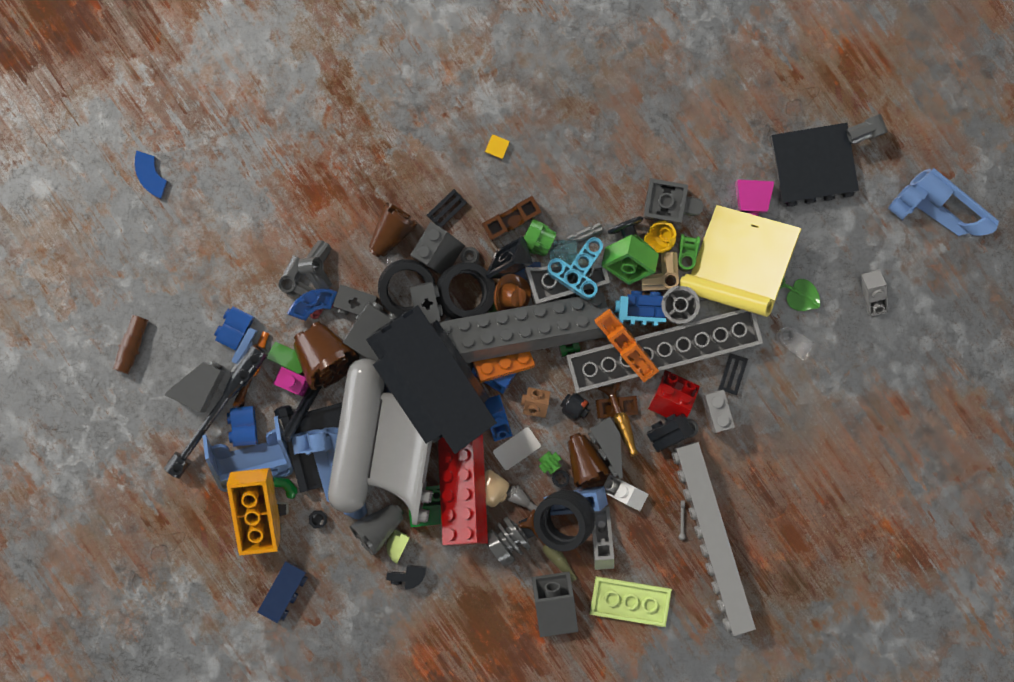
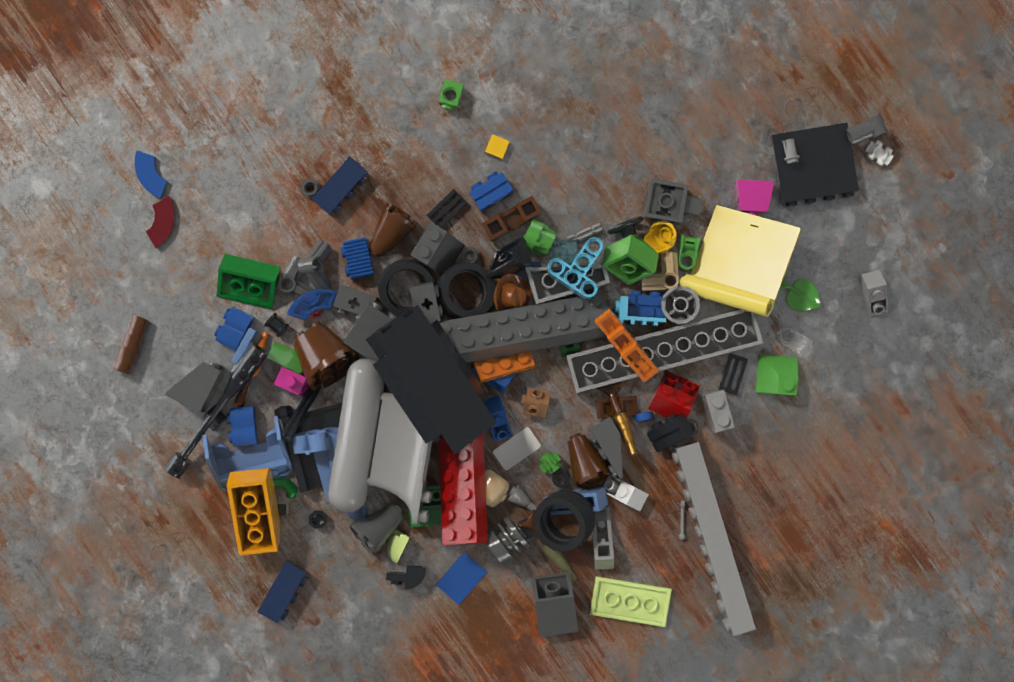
(163, 222): none -> dark red tile
(220, 419): none -> black slope
(248, 281): none -> green slope
(276, 325): none -> black bush
(308, 182): none -> dark grey plate
(340, 186): none -> dark blue brick
(358, 258): none -> blue brick
(450, 86): none -> bright green brick
(461, 578): none -> blue sticker
(491, 191): none -> blue brick
(575, 407): black head -> none
(644, 417): none -> blue tile
(777, 375): none -> bright green slope
(790, 151): none -> light grey pin
(882, 156): none -> white piece
(929, 193): medium blue panel -> none

